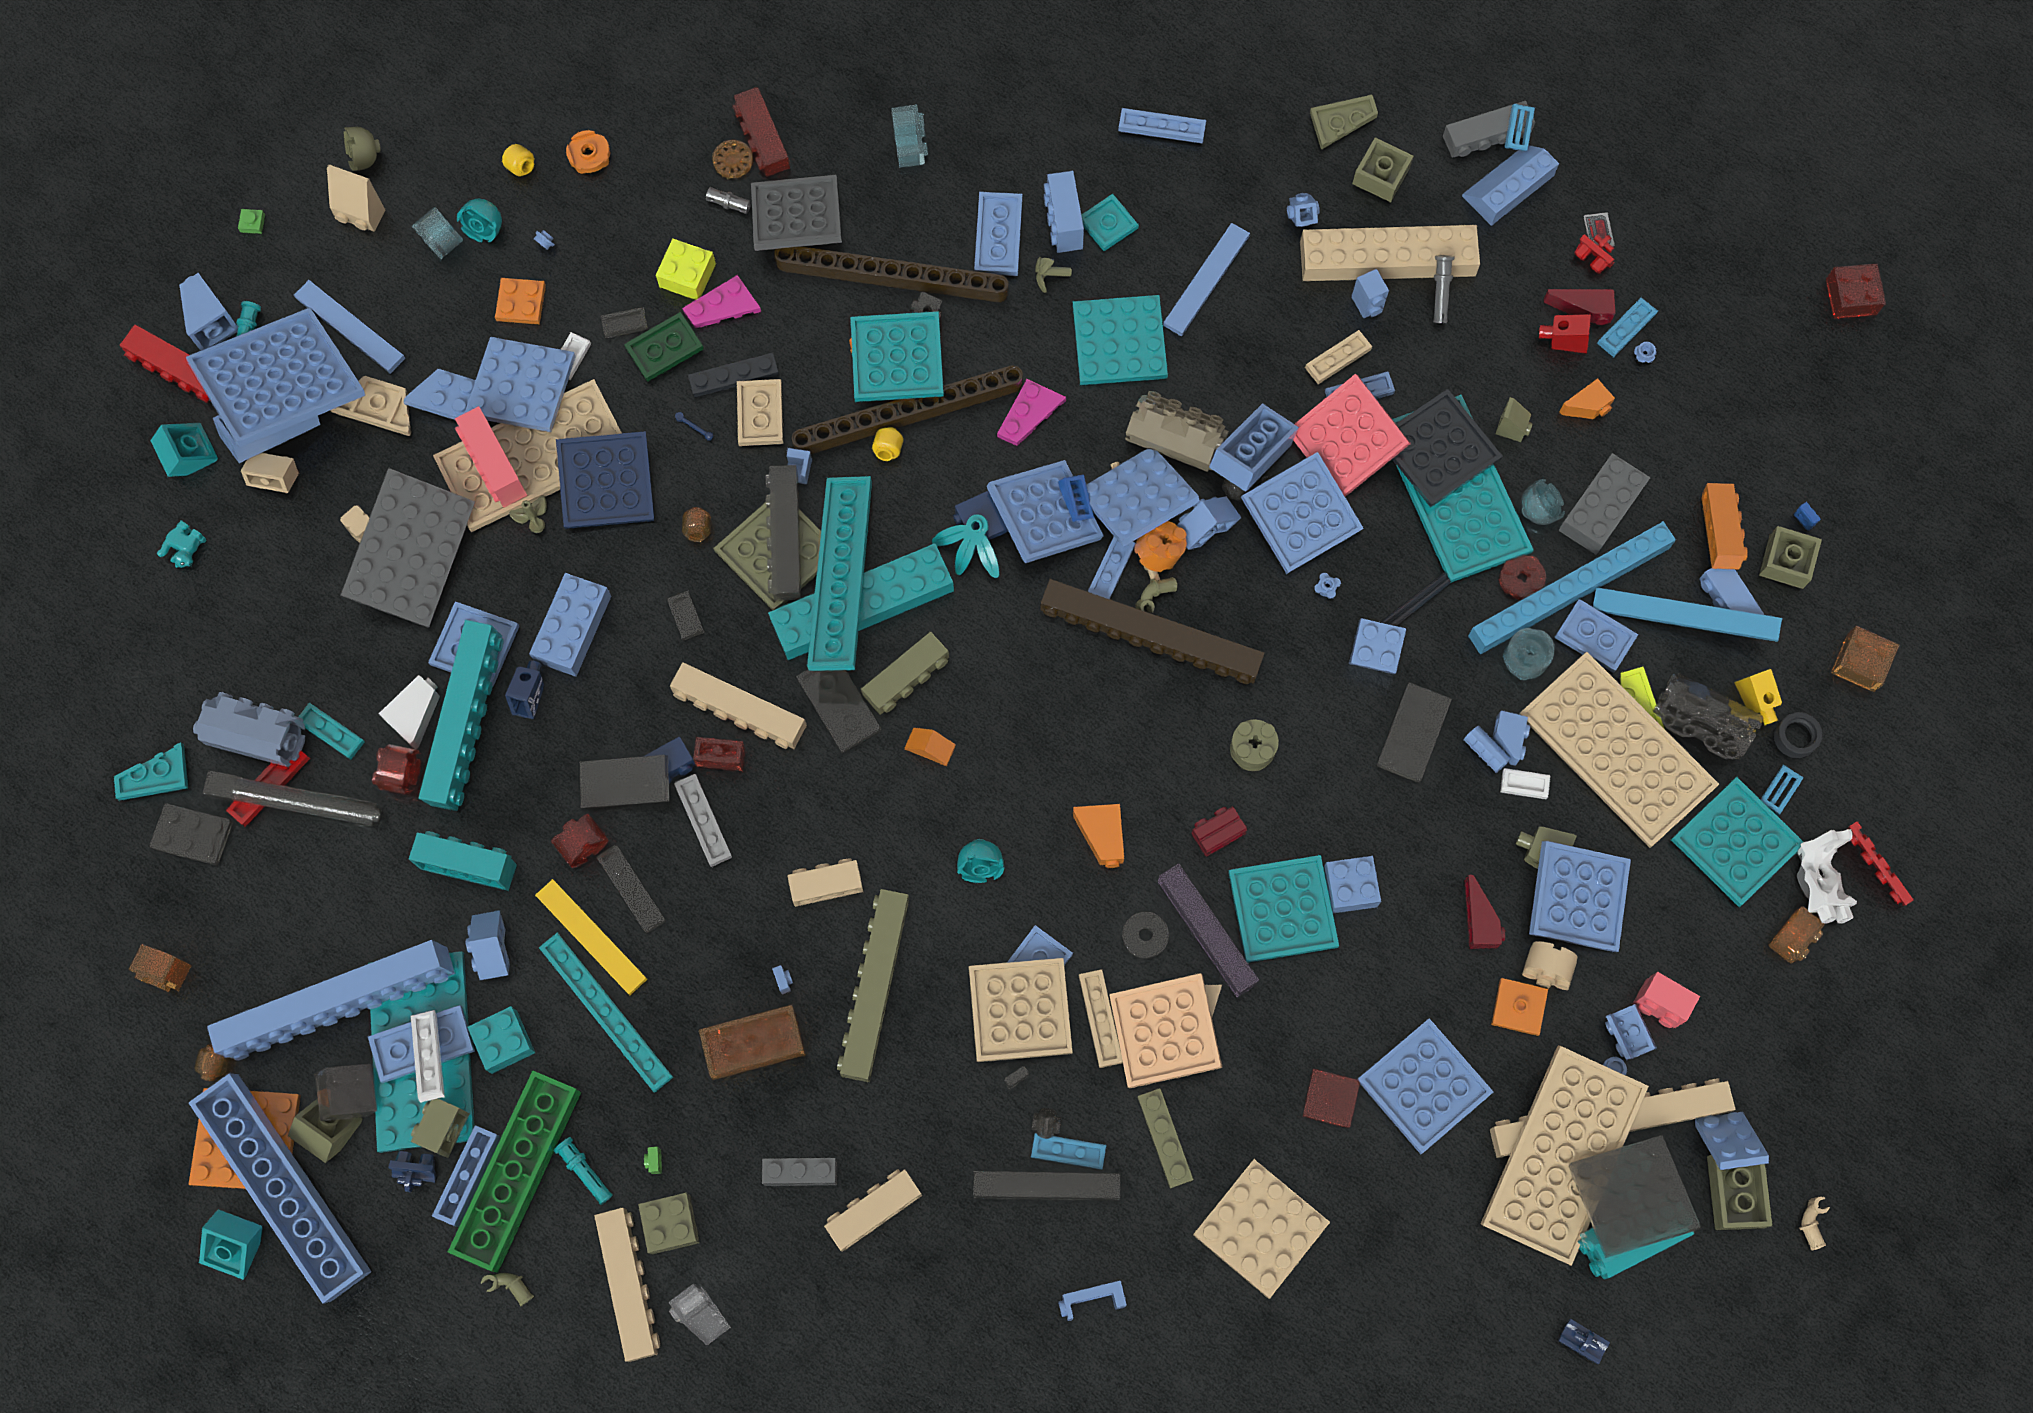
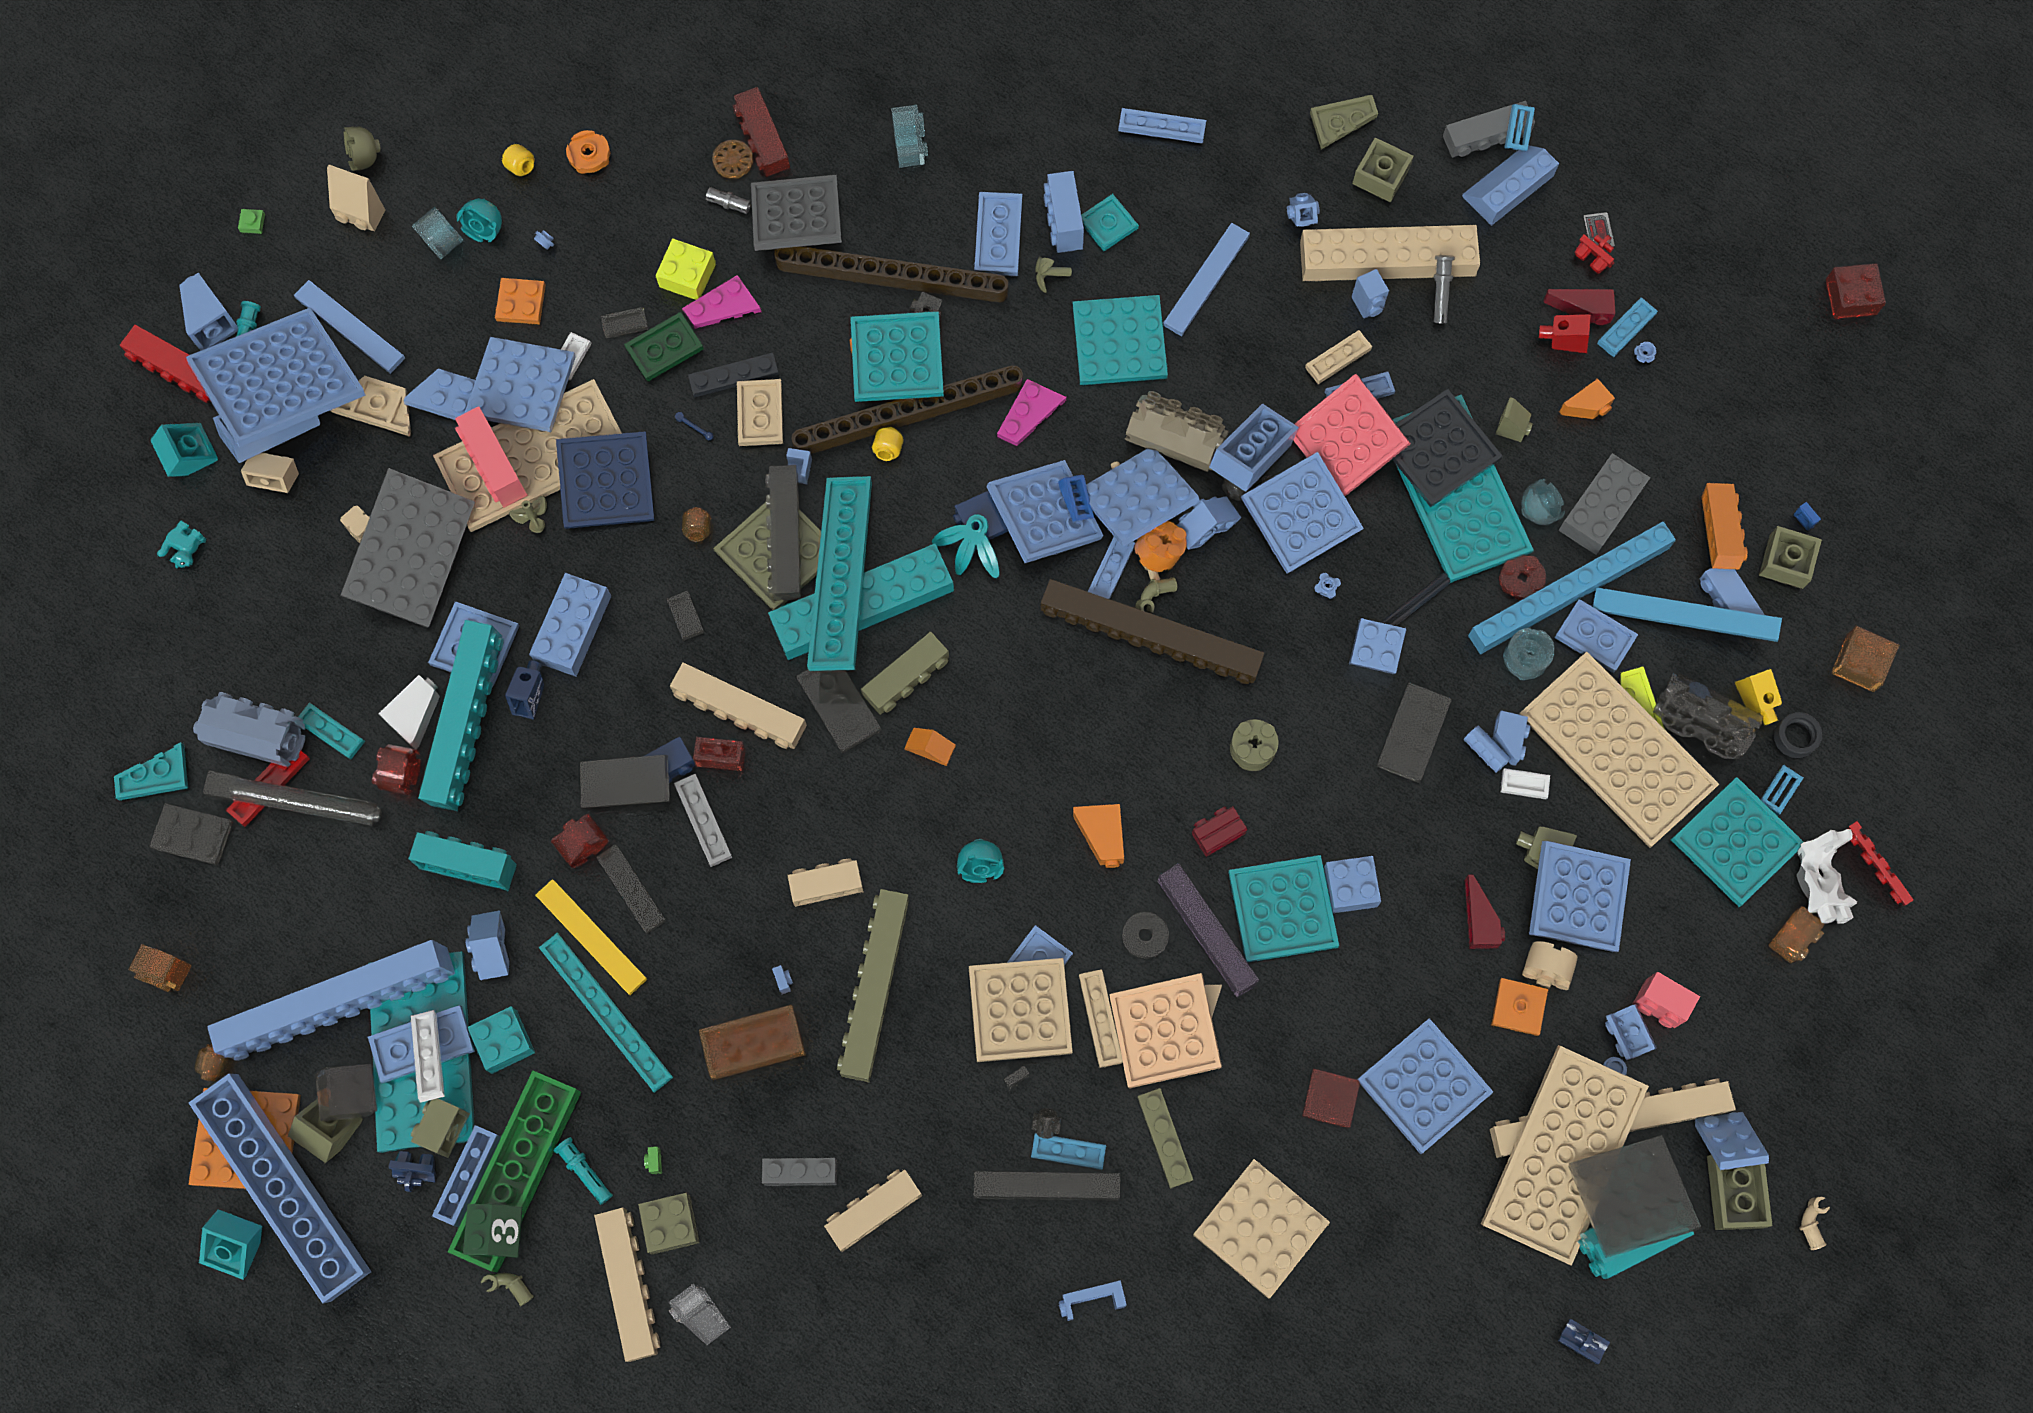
(492, 1230): none -> dark green slope

